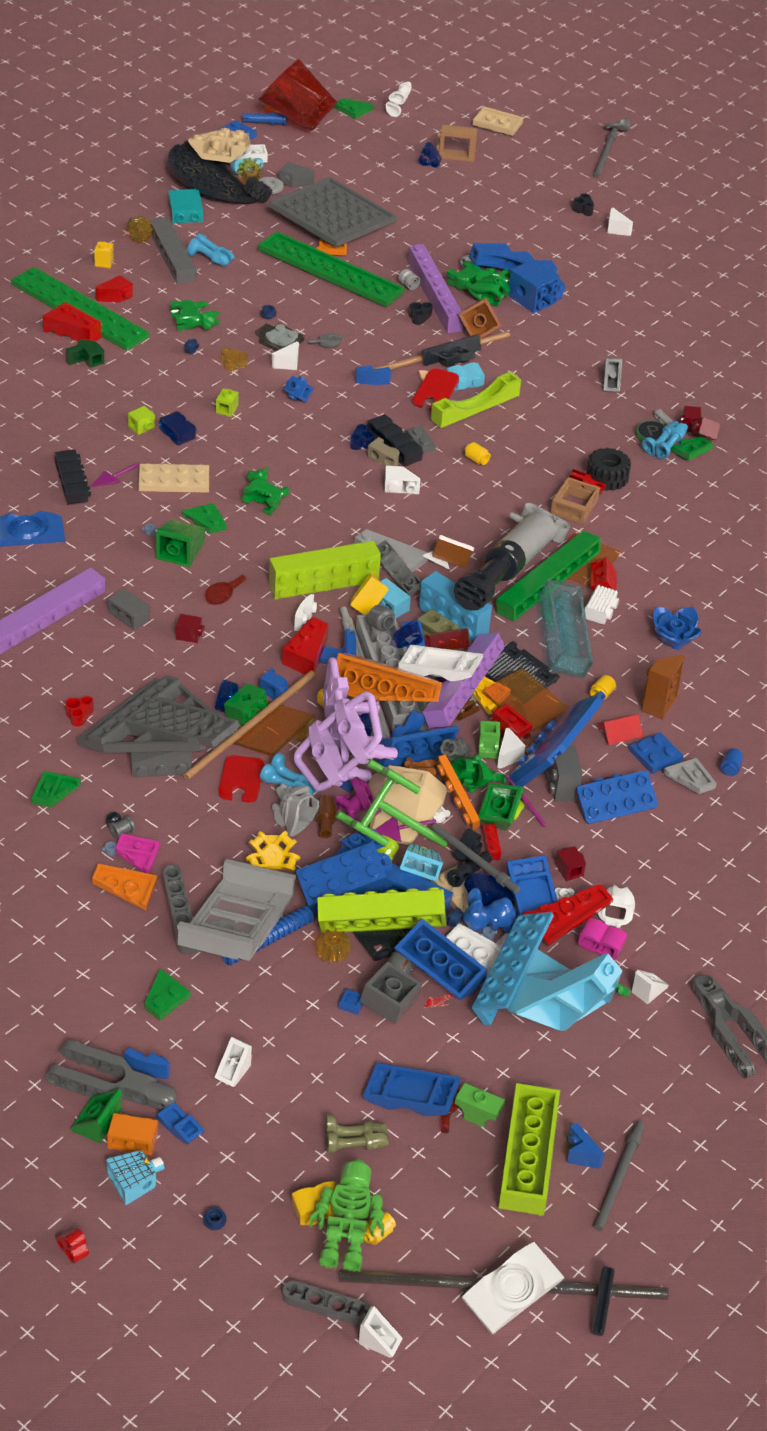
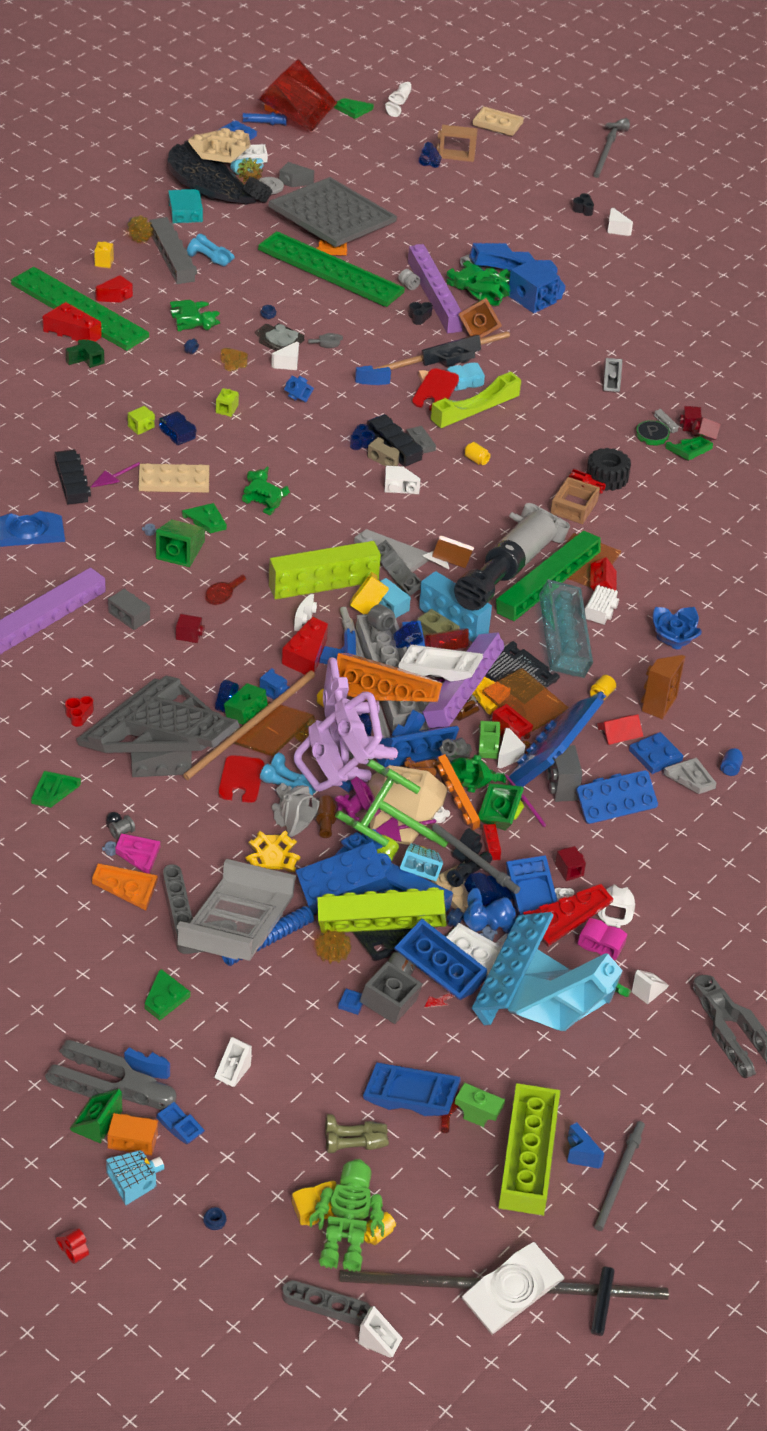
(673, 431): dark azure piece -> none

